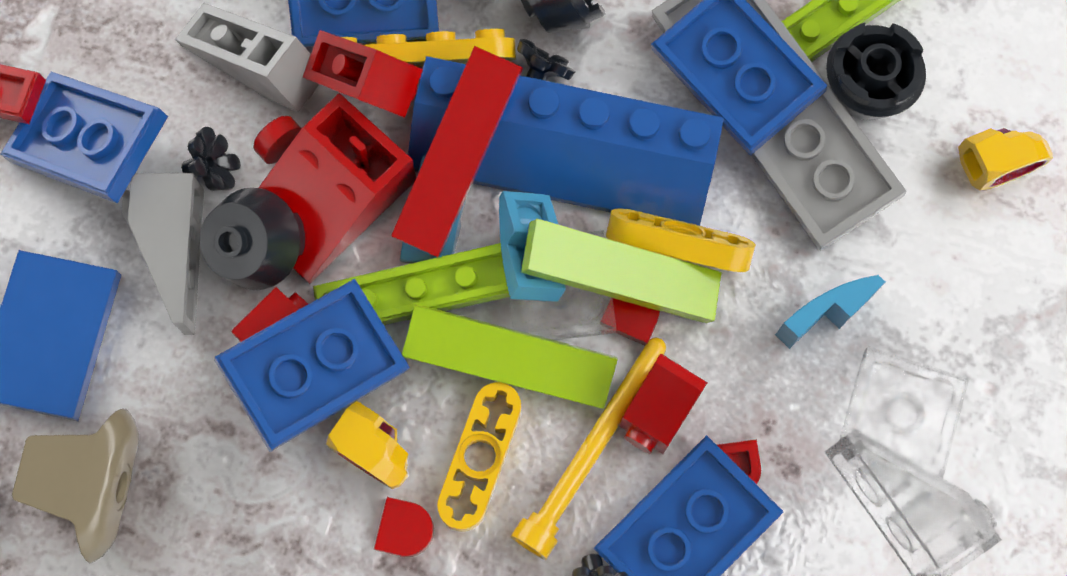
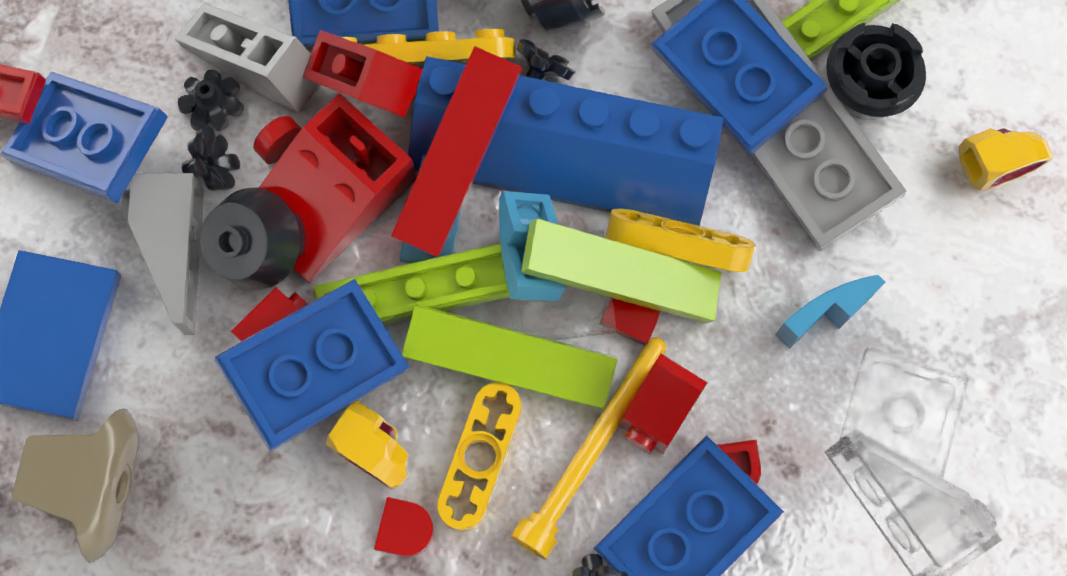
(210, 100): none -> black plant

